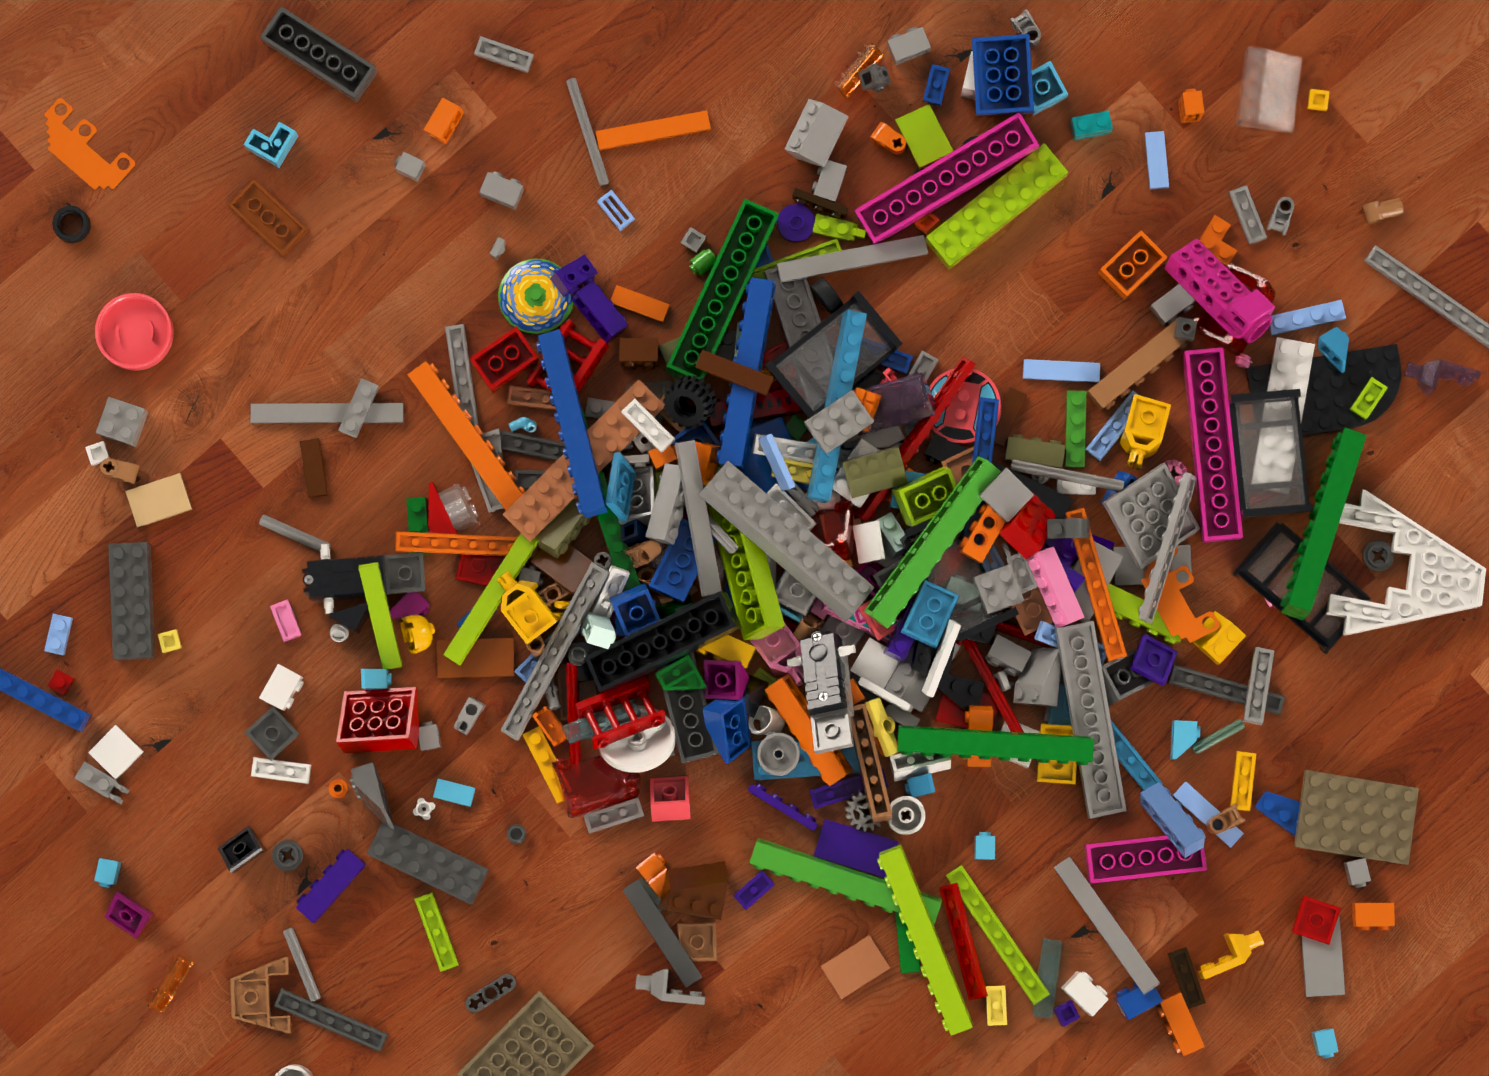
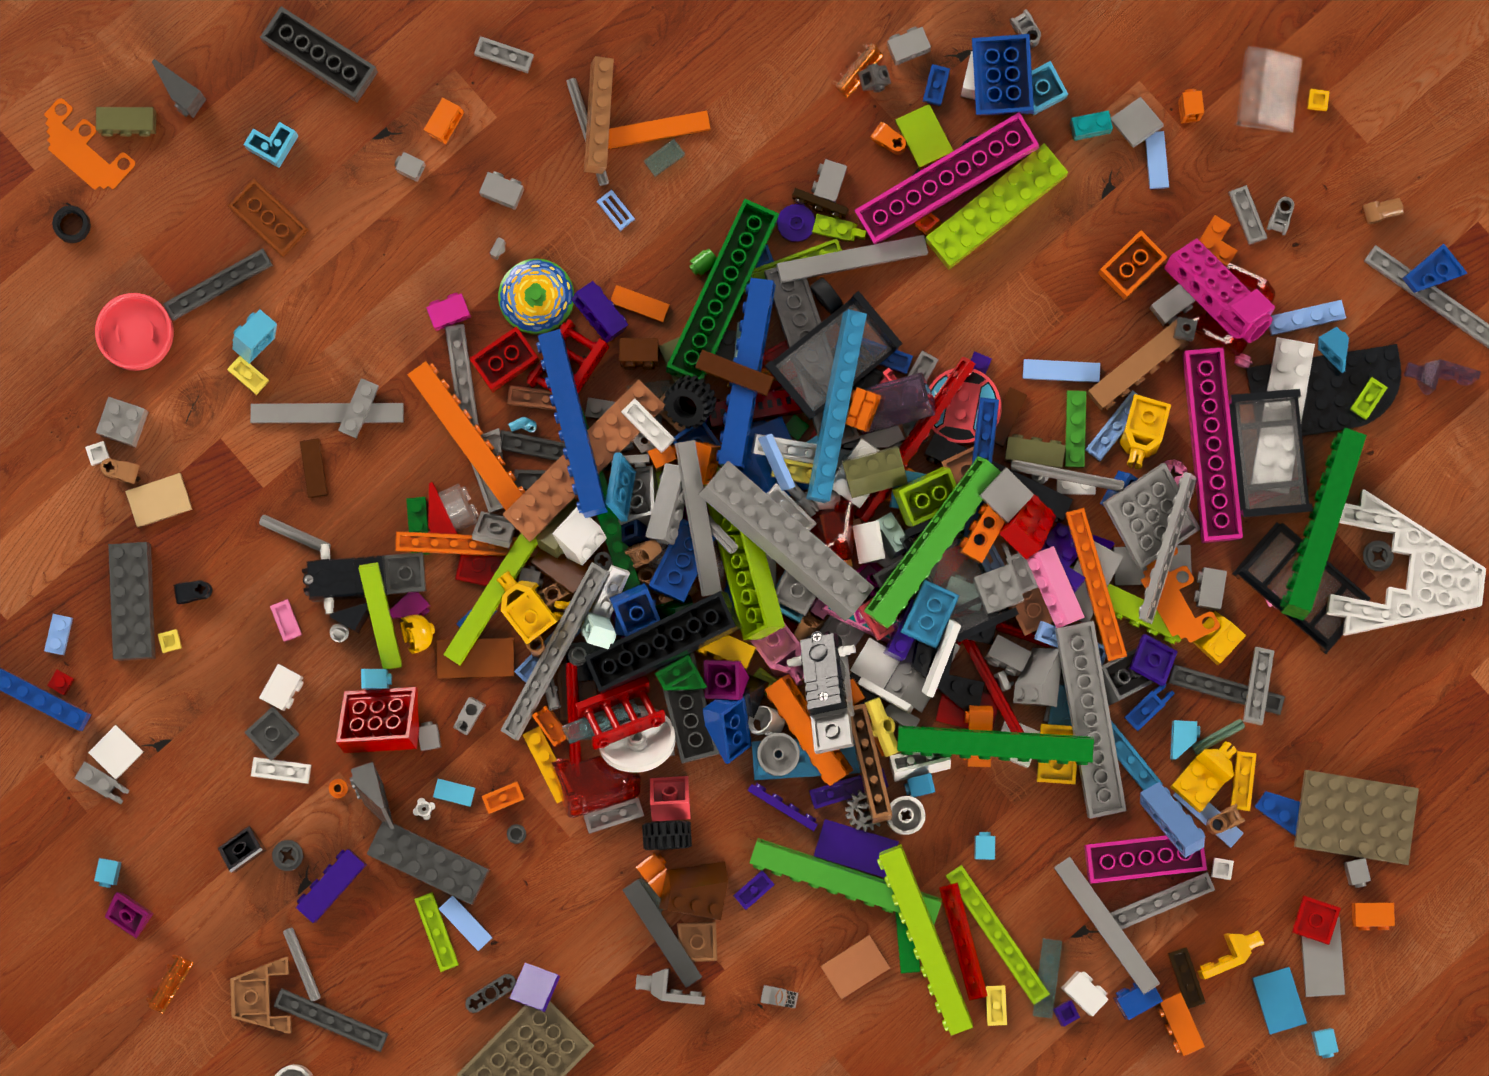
(126, 121): none -> olive brick
(185, 96): none -> dark grey slope
(189, 591): none -> black piece
(218, 284): none -> dark grey tile
(248, 375): none -> light yellow plate
(254, 335): none -> medium azure brick
(448, 311): none -> dark pink brick
(465, 923): none -> light blue tile
(493, 530): none -> light grey tile
(503, 797): none -> orange plate
(534, 987): none -> tile
(574, 275): dark purple brick -> none
(579, 537): none -> white slope
(598, 115): none -> medium nougat brick
(664, 157): none -> clear light blue tile
(667, 835): none -> black tyre
(693, 240): light grey plate -> none
(779, 996): none -> light grey leg
(816, 133): light grey slope -> none
(839, 422): light grey plate -> none
(982, 362): none -> dark purple plate
(1068, 528): dark grey brick -> none
(1137, 122): none -> light grey tile
(1147, 708): none -> blue hinge
(1163, 900): none -> light grey plate
(1205, 776): none -> yellow plate
(1210, 588): none -> light grey brick
(1222, 868): none -> white plate
(1279, 1000): none -> dark azure tile
(1434, 270): none -> blue wing

